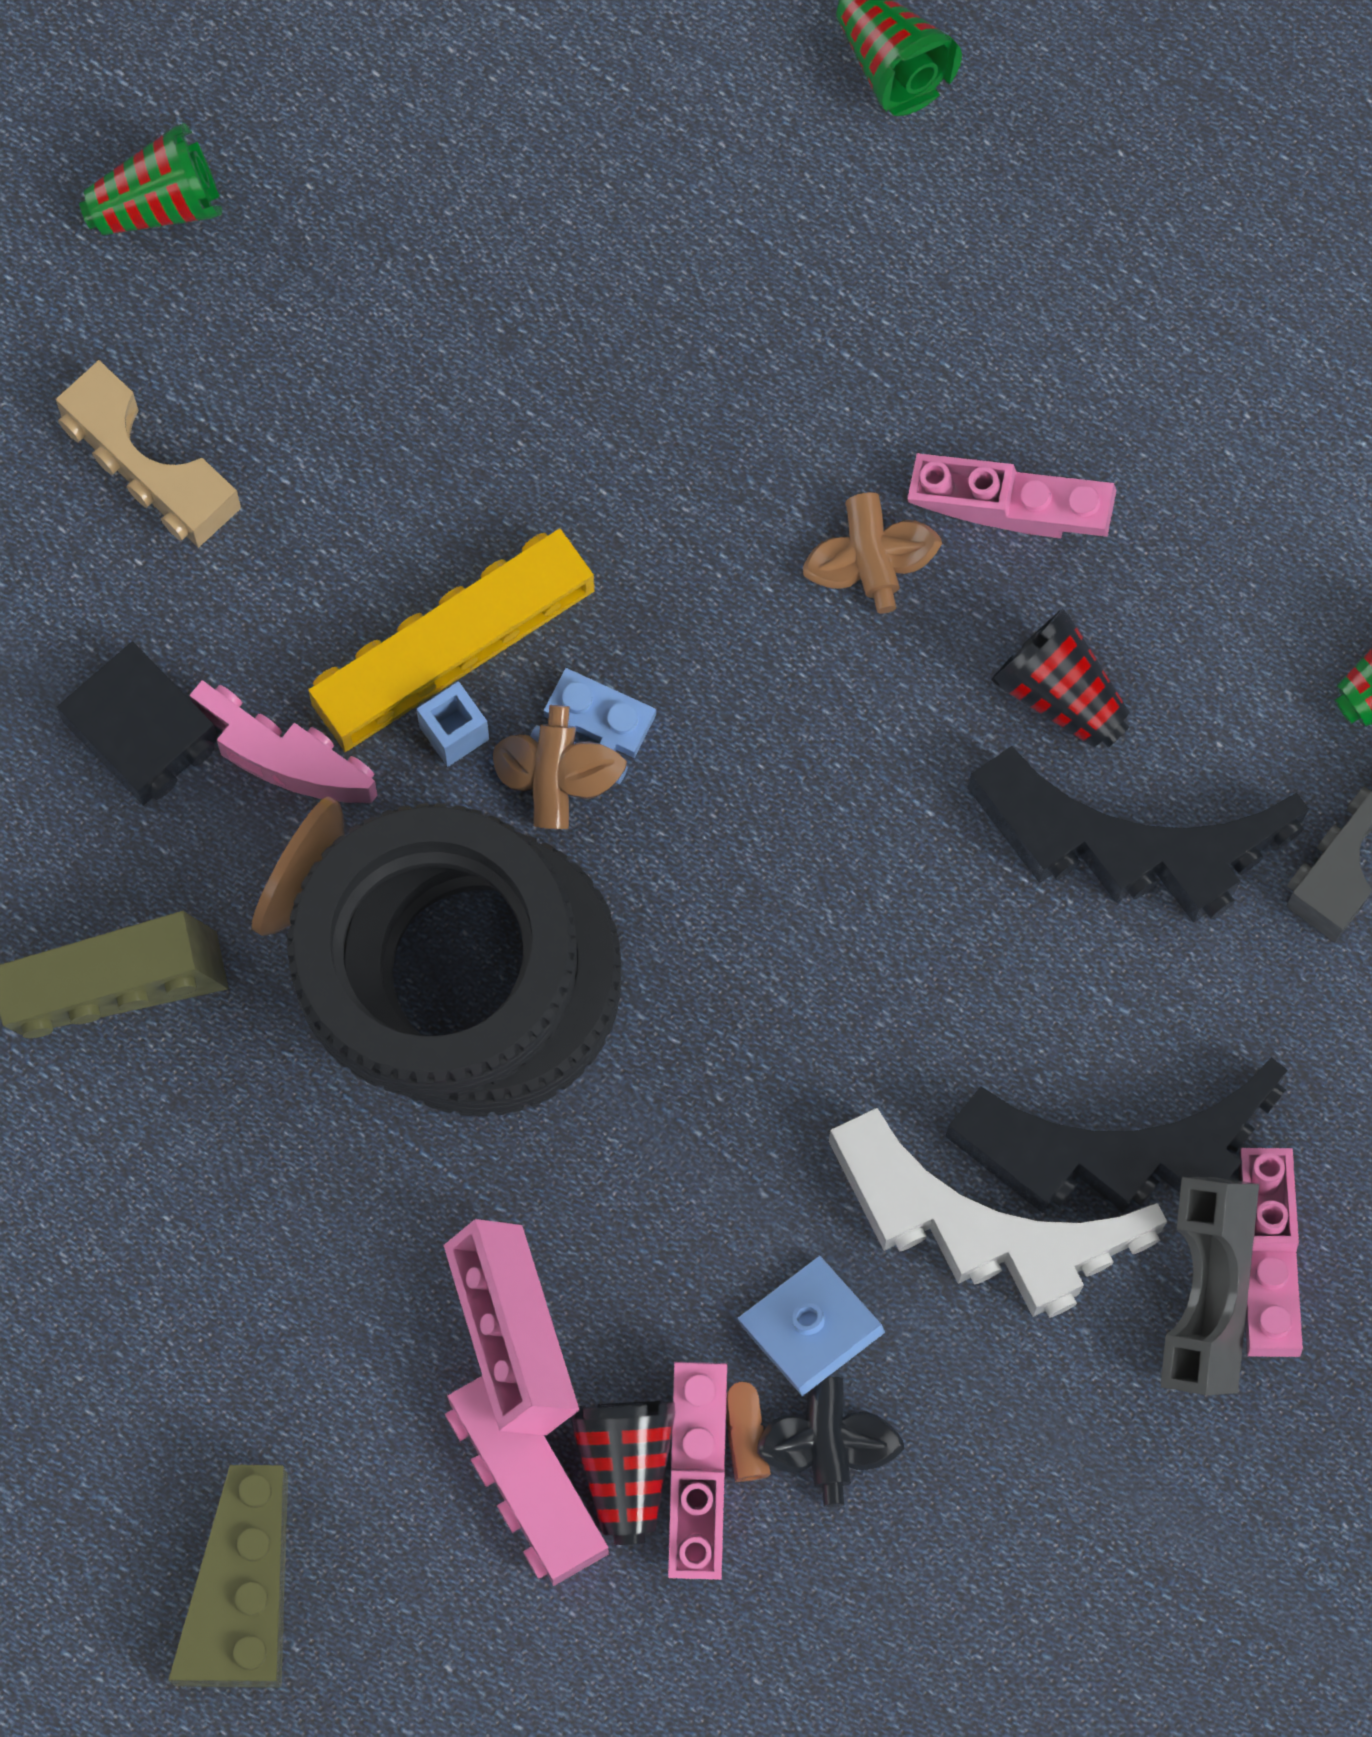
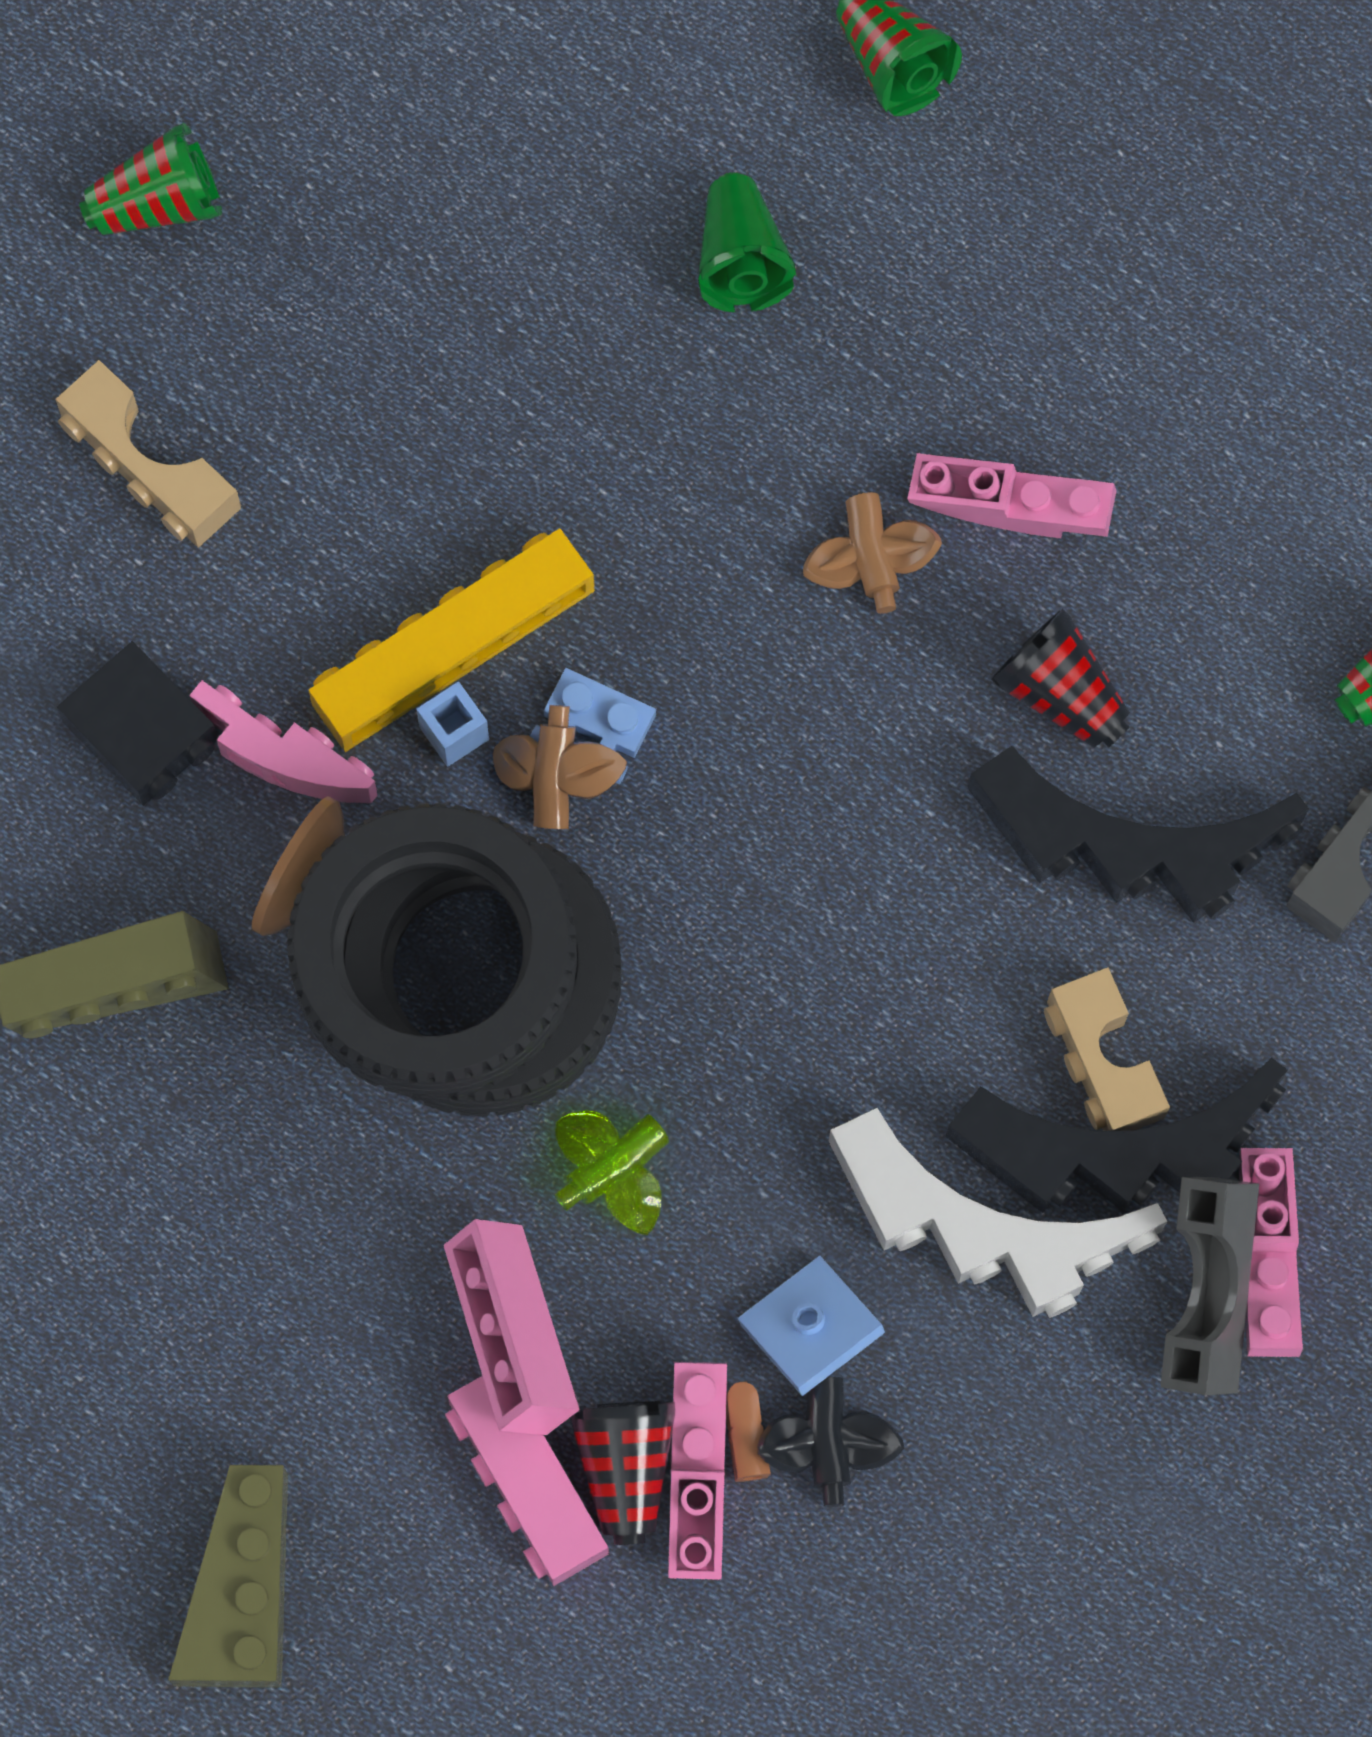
(612, 1166): none -> clear neon green plant
(742, 248): none -> green cone
(1117, 1095): none -> tan arch

